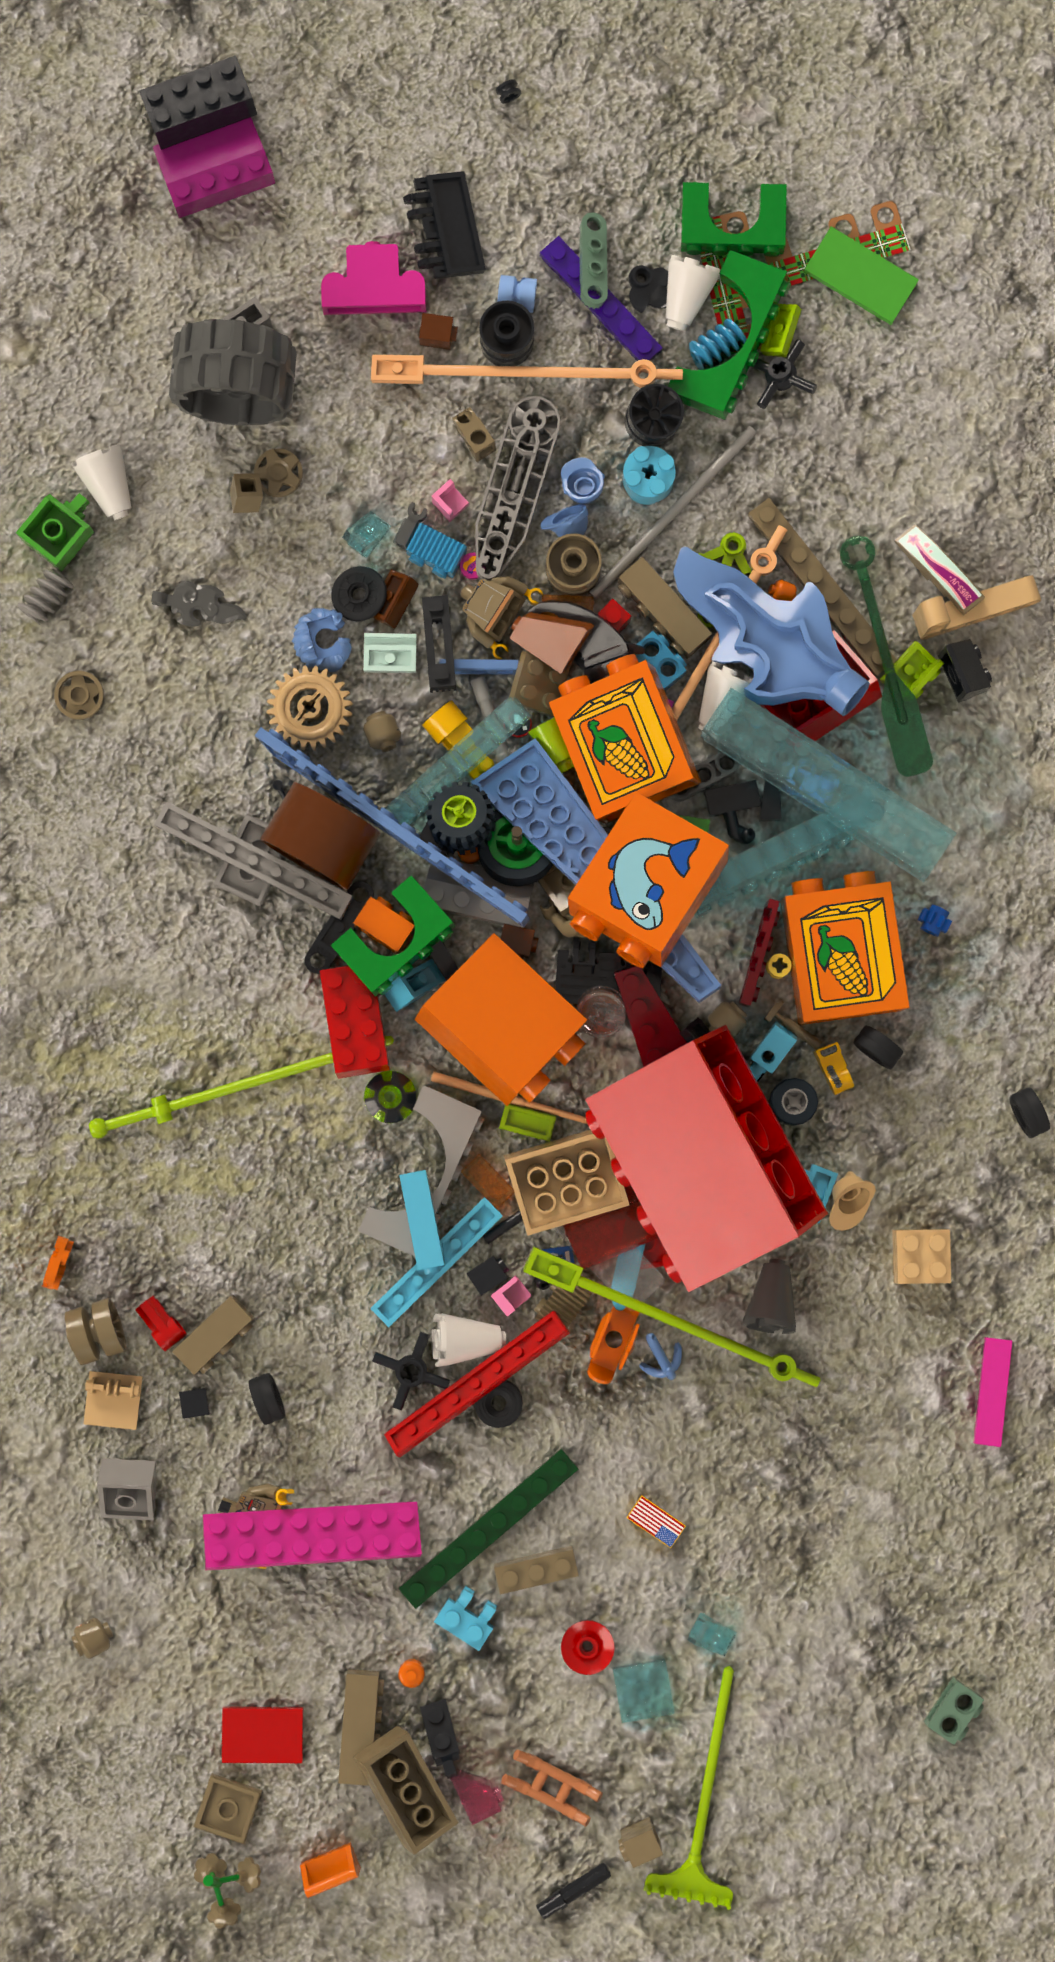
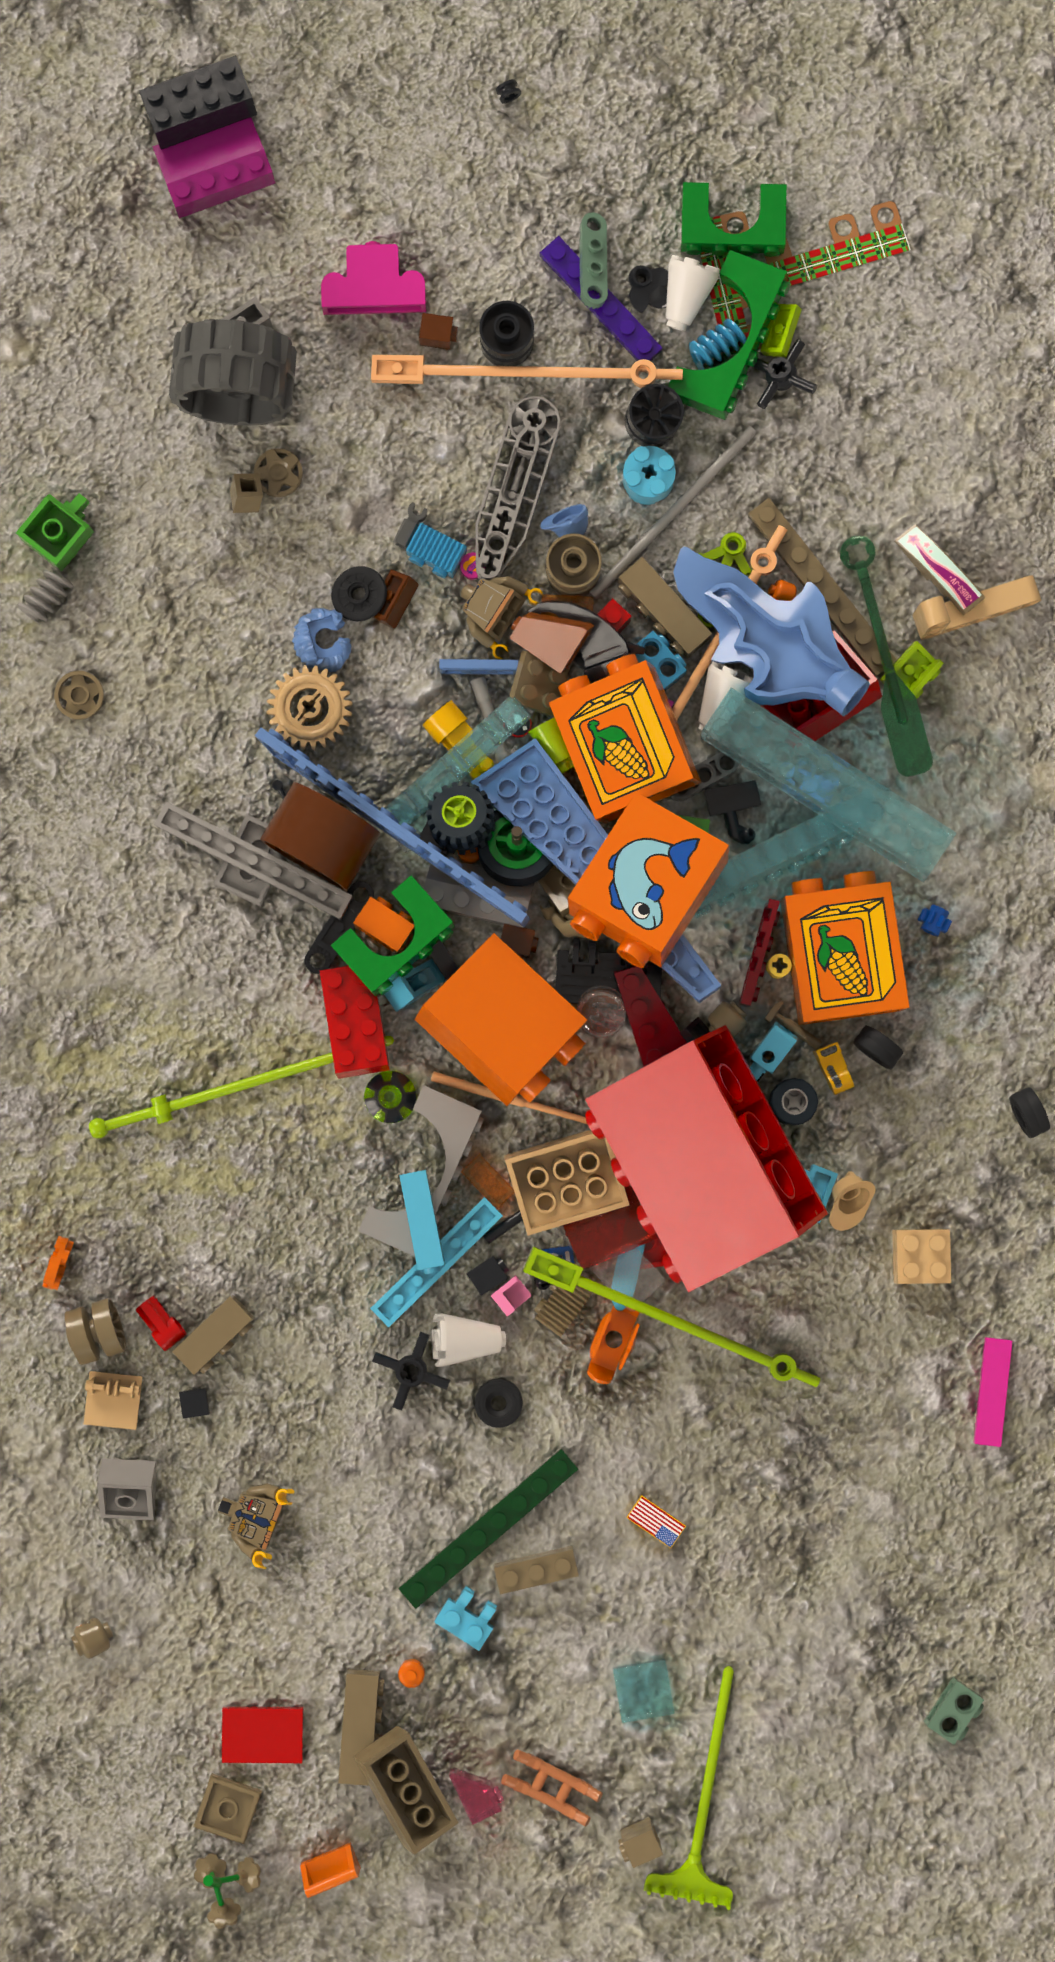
(106, 480): white cone -> none
(192, 597): dark grey piece -> none
(266, 1398): black tyre -> none
(311, 1535): dark pink plate -> none
(366, 533): clear light blue slope -> none
(382, 731): dark tan head -> none
(390, 653): light aqua plate -> none
(440, 675): black container -> none
(441, 1736): black hinge -> none
(448, 220): black hinge -> none
(449, 500): bright pink panel -> none
(474, 434): dark tan leg -> none
(476, 1383): red tile -> none
(518, 291): light blue wheel -> none
(527, 1122): lime tile -> none
(574, 1890): black axle -> none
(582, 480): medium blue hat -> none
(587, 1661): red dish -> none
(667, 1369): medium blue piece -> none
(711, 1635): clear light blue slope -> none
(770, 803): black piece -> none
(772, 1300): dark grey cone -> none
(861, 275): bright green tile -> none
(965, 669): black slope -> none

